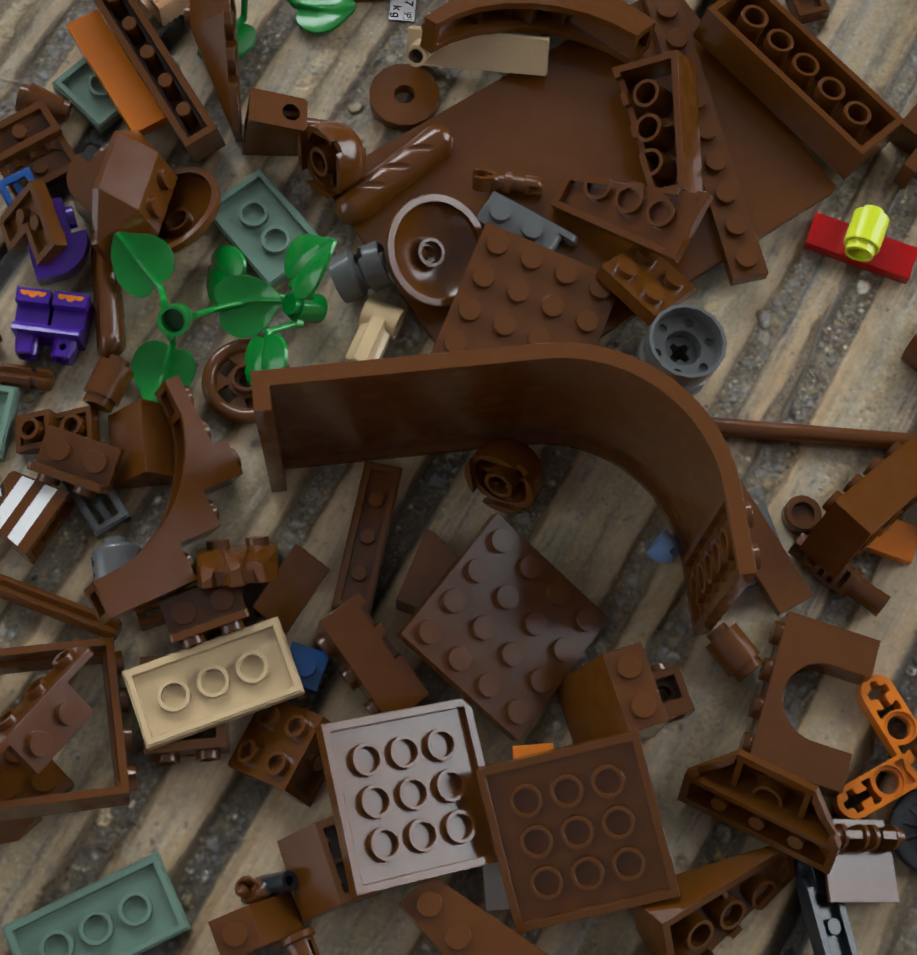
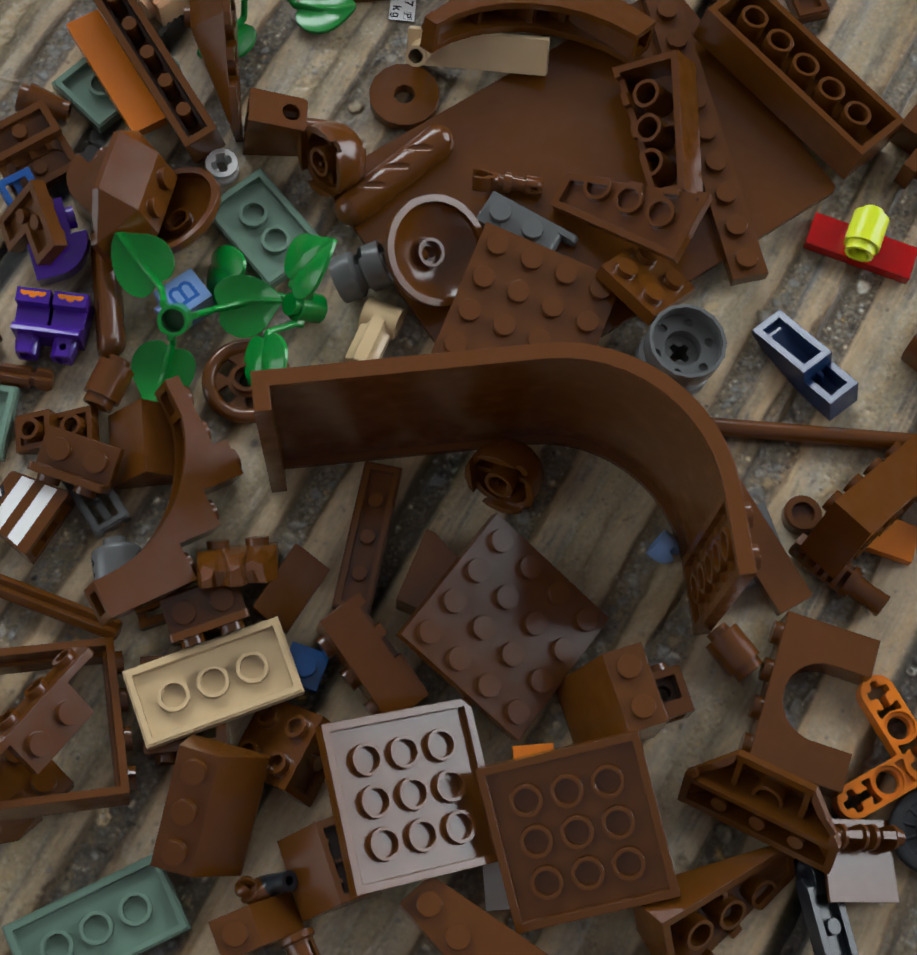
(189, 291): none -> medium blue brick
(210, 809): none -> reddish brown slope
(231, 162): none -> white bush
(806, 365): none -> dark blue slope

